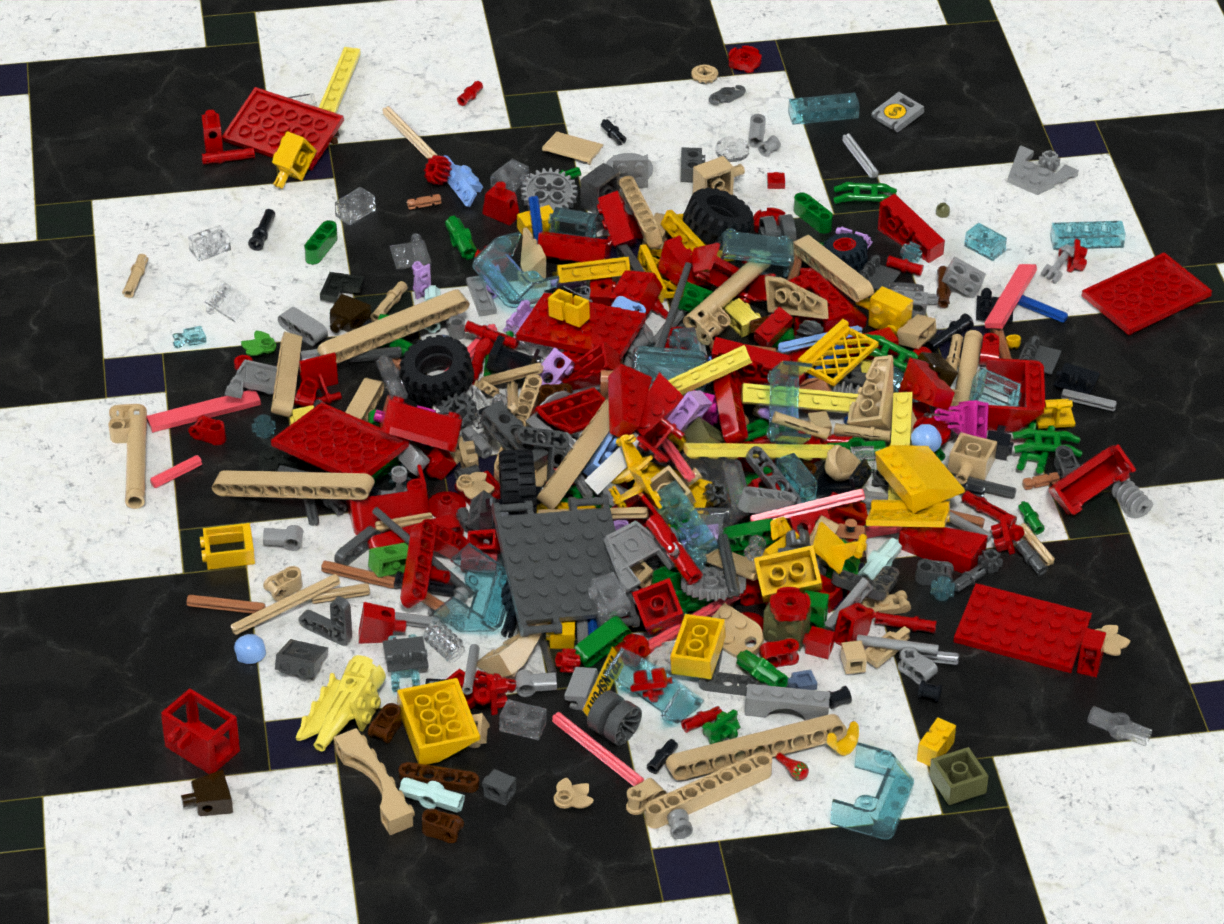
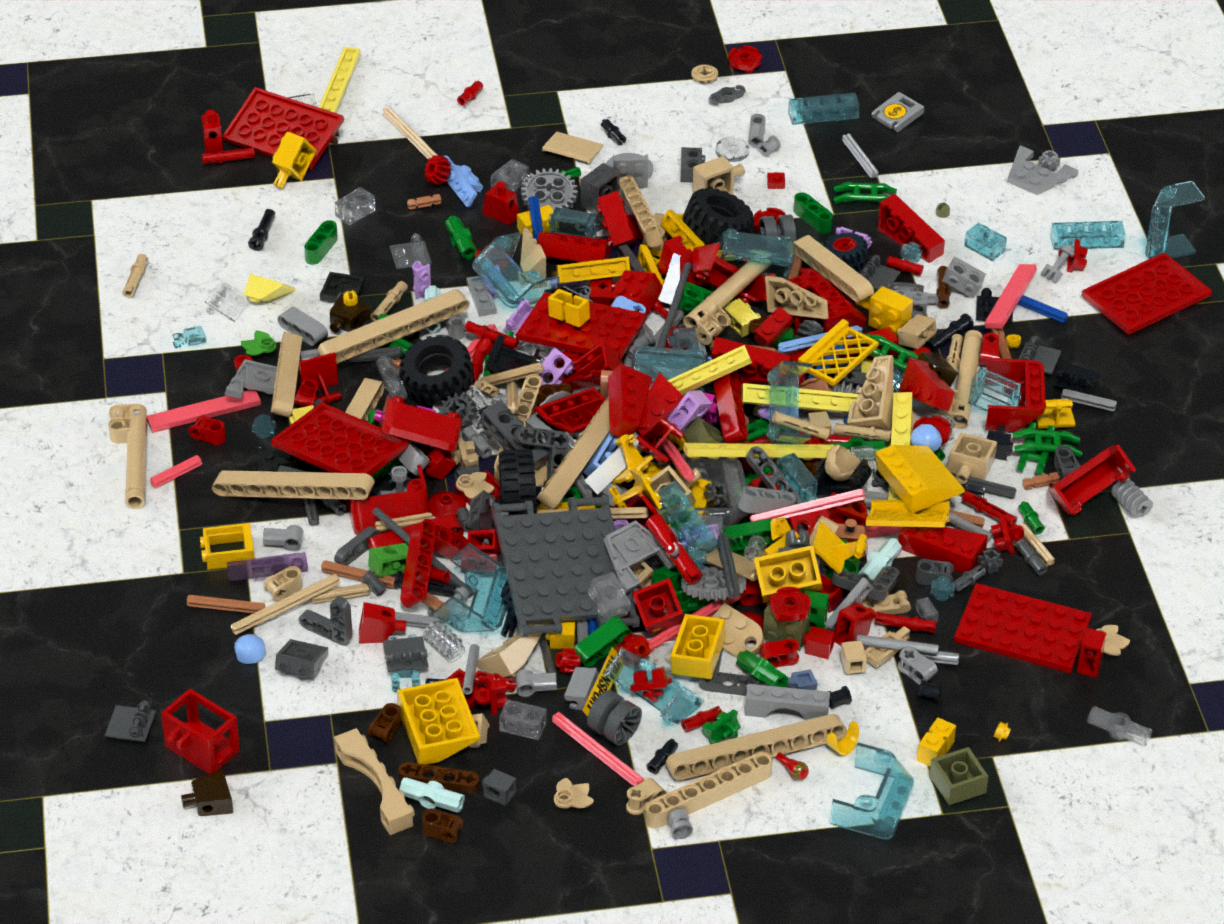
(131, 722): none -> dark grey hinge
(209, 243): clear brick -> none
(265, 289): none -> light yellow slope
(265, 566): none -> clear purple bracket
(344, 700): light yellow piece -> none
(351, 294): none -> yellow hinge
(373, 582): none -> dark grey pin
(671, 280): none -> sticker
(919, 409): red plate -> none
(926, 609): none -> clear piece
(967, 417): dark pink brick -> none
(1002, 731): none -> yellow plate
(1158, 234): none -> clear light blue windscreen

